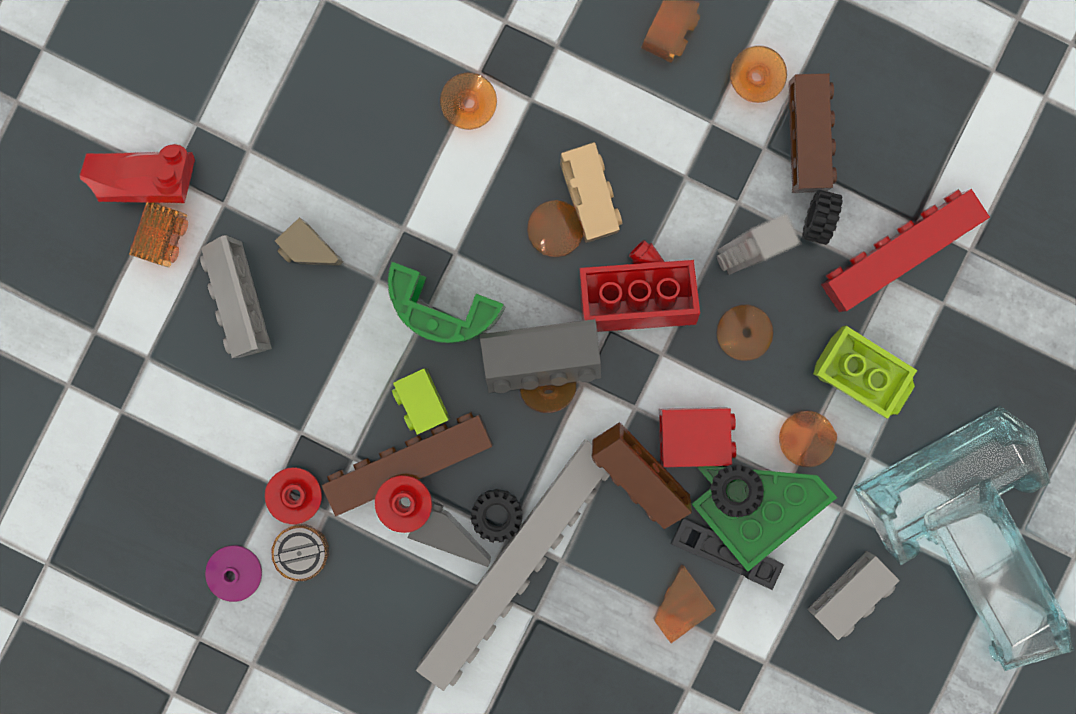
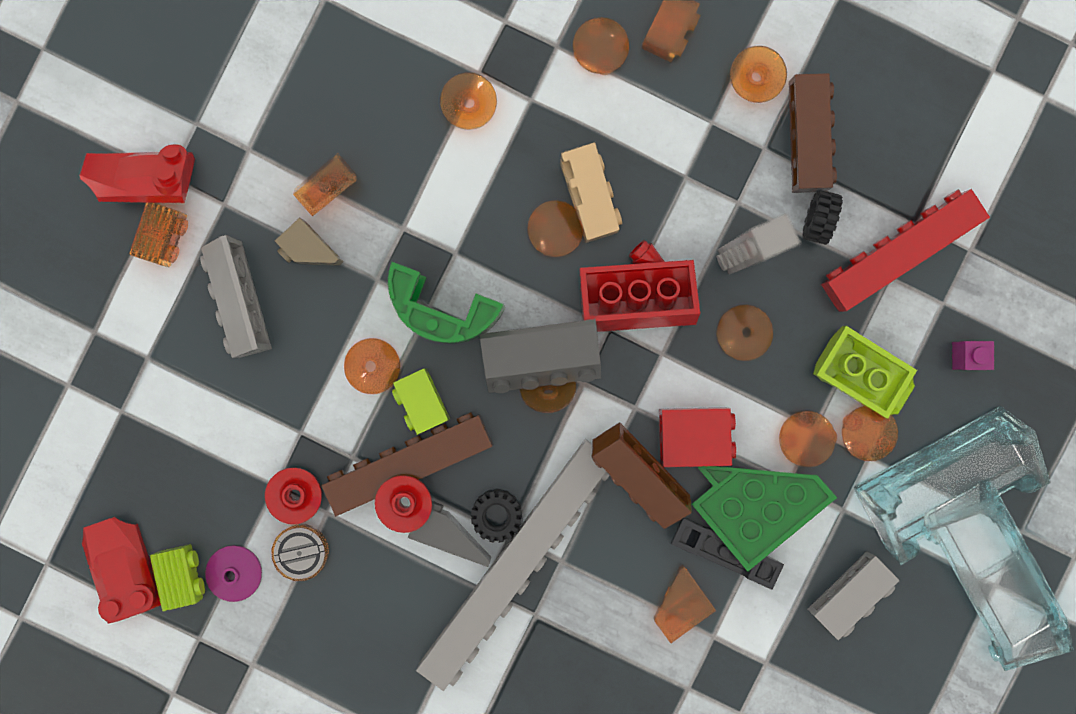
(120, 569): none -> red slope
(177, 577): none -> lime brick
(325, 184): none -> clear orange brick
(386, 368): none -> clear orange dish
(600, 45): none -> clear orange dish
(731, 473): black tyre -> none
(869, 434): none -> clear orange dish
(973, 355): none -> magenta brick

